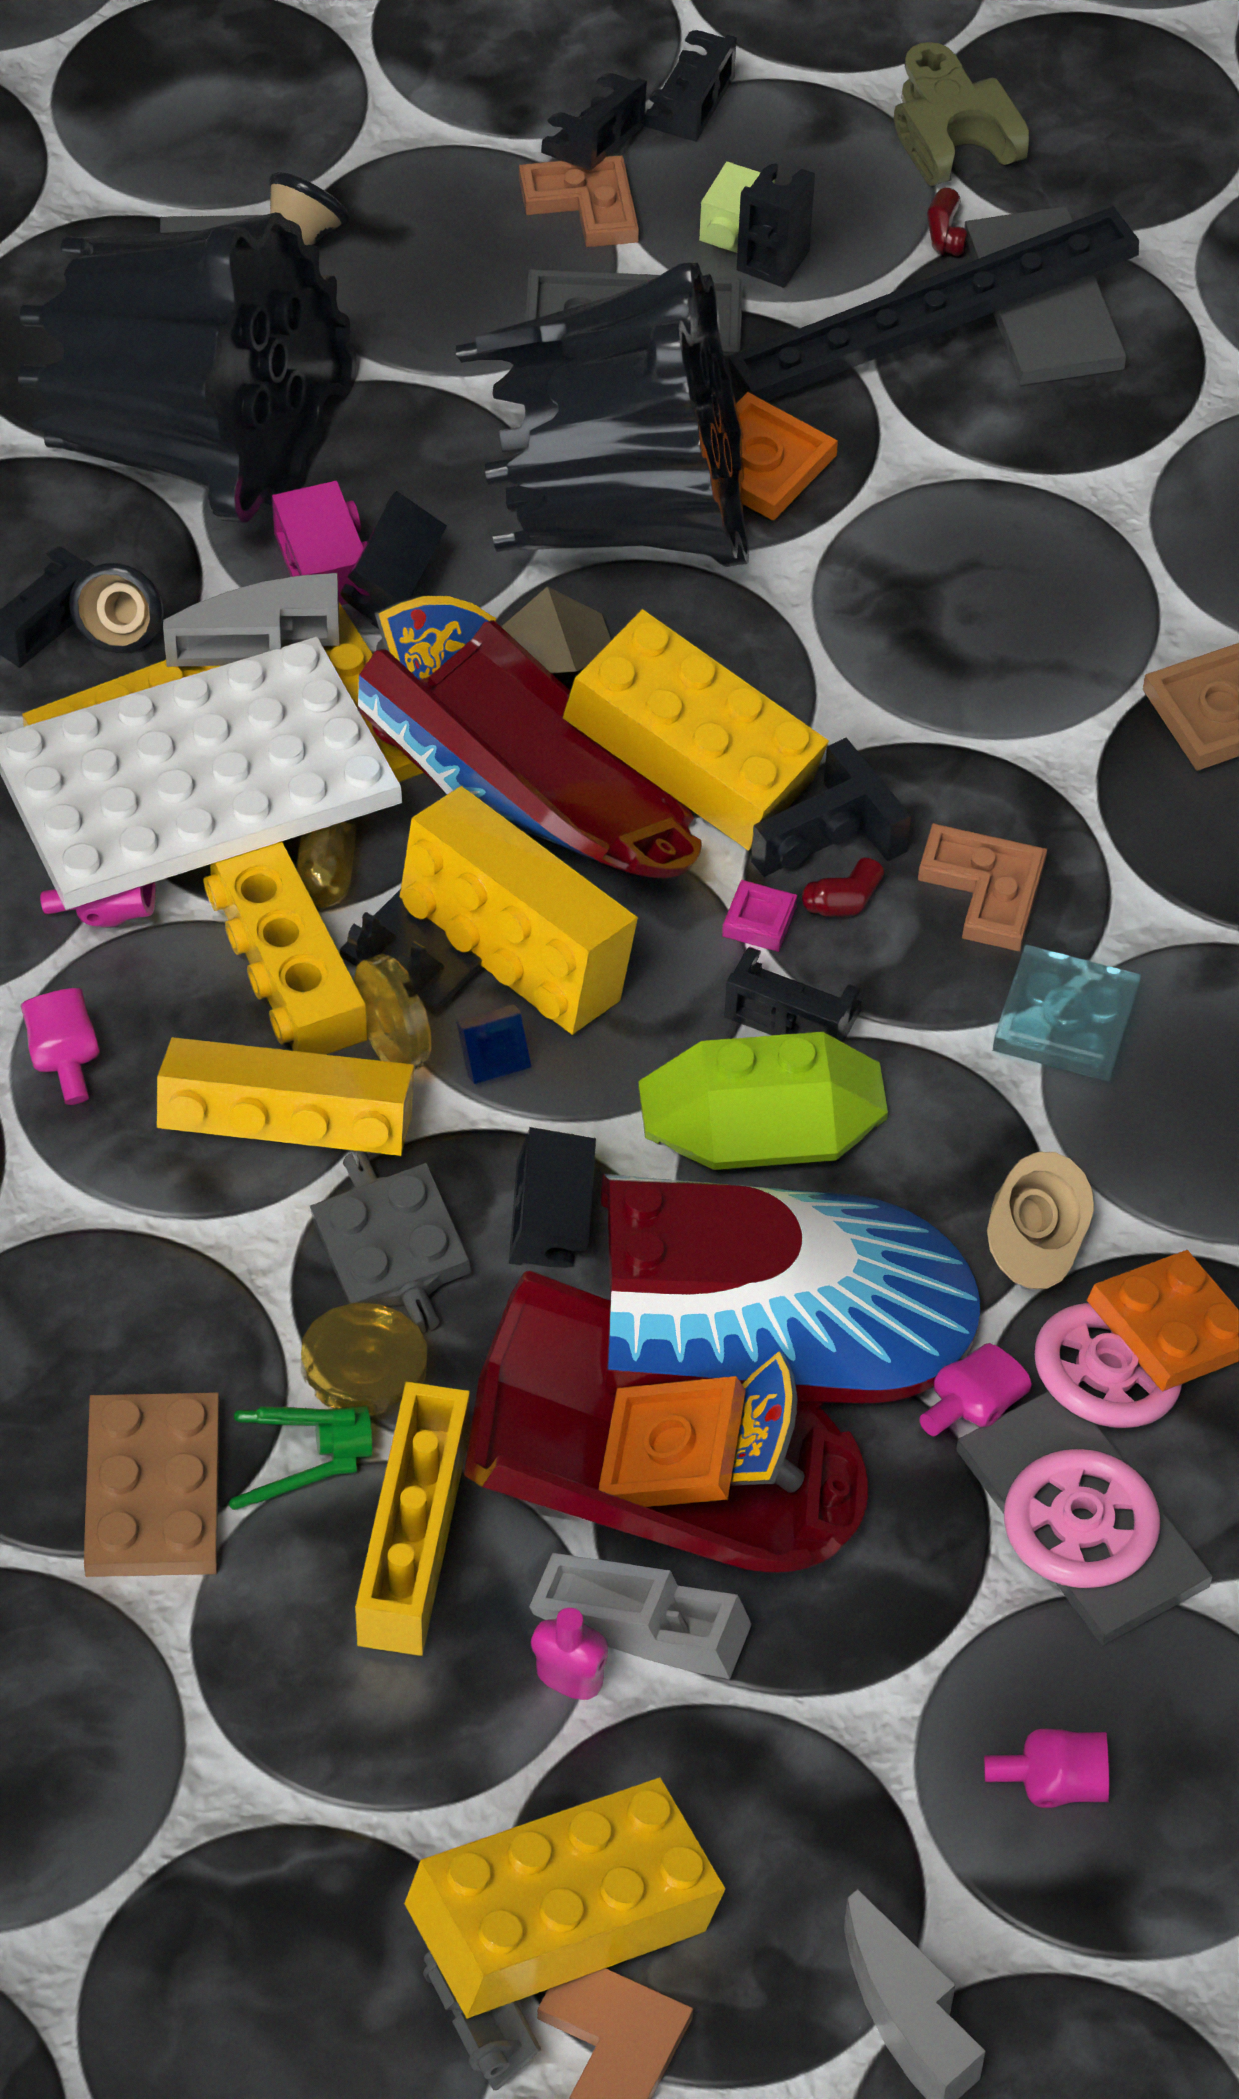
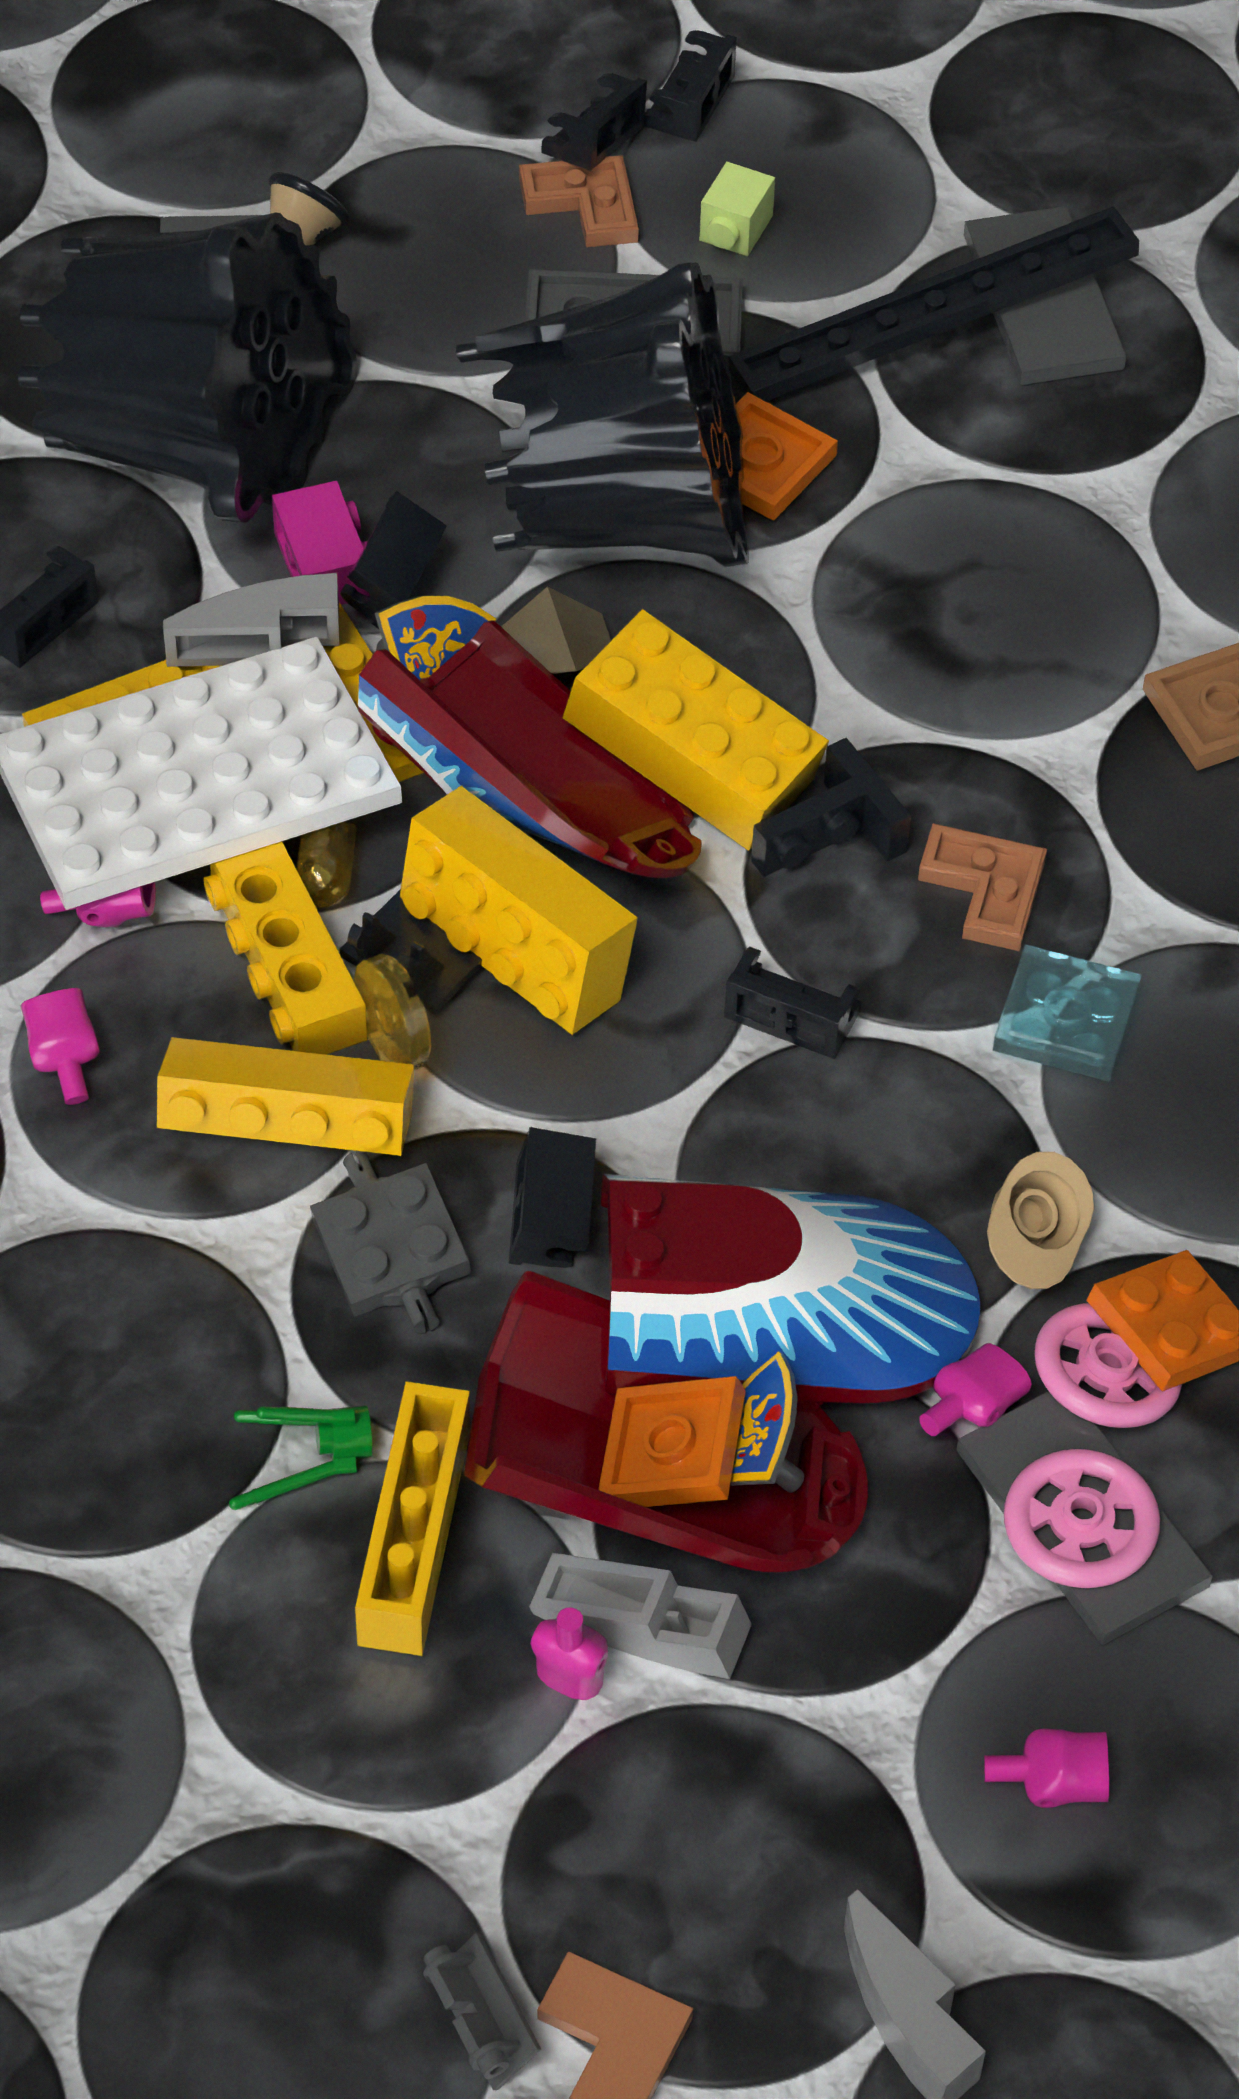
(113, 596): hat -> none
(152, 1485): medium nougat plate -> none
(362, 1356): clear yellow tile -> none
(494, 1044): clear blue tile -> none
(563, 1896): yellow brick -> none
(759, 915): dark pink tile -> none
(763, 1100): lime wedge -> none
(775, 226): black hinge -> none
(844, 895): dark red arm -> none
(940, 217): dark red arm -> none
(949, 110): olive piece -> none

